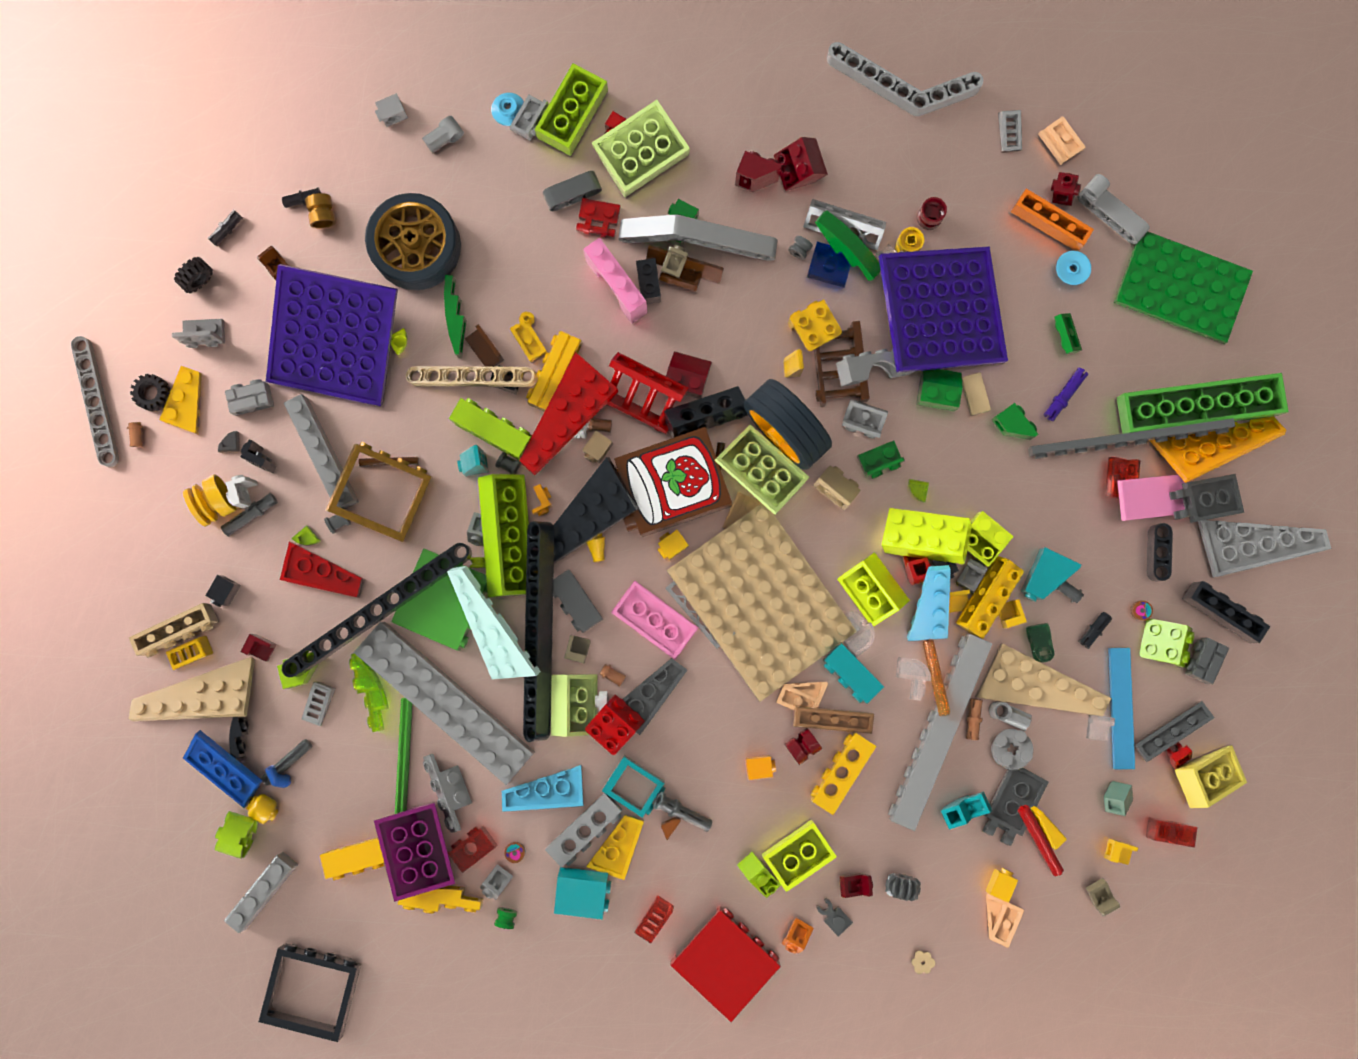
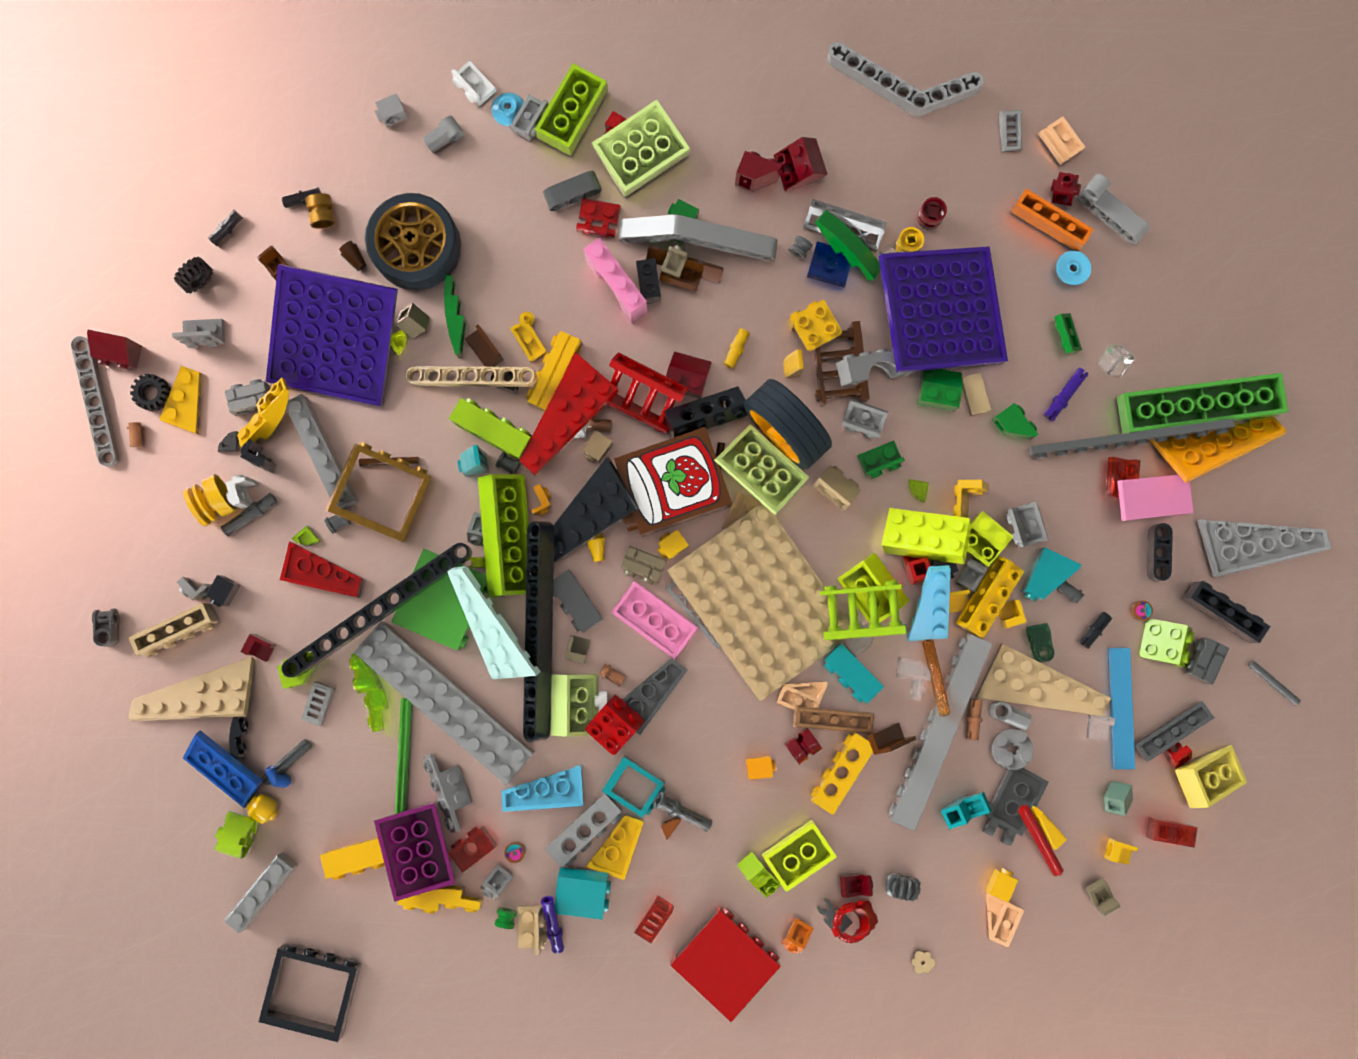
(104, 623): none -> dark grey piece
(113, 349): none -> dark red slope
(189, 588): none -> light grey bracket
(201, 647): yellow slope -> none
(270, 412): none -> yellow slope
(352, 255): none -> reddish brown cone
(412, 320): none -> dark tan panel
(474, 83): none -> white bracket
(530, 927): none -> tan bracket
(554, 931): none -> dark purple pin
(643, 564): none -> dark tan brick
(736, 348): none -> yellow pin
(866, 917): none -> red piece
(875, 629): none -> lime fence
(888, 739): none -> reddish brown panel
(962, 491): none -> yellow bracket
(1027, 524): none -> light grey bracket
(1116, 360): none -> clear panel
(1183, 287): green plate -> none
(1209, 498): dark grey tile -> none
(1274, 683): none -> dark grey bar

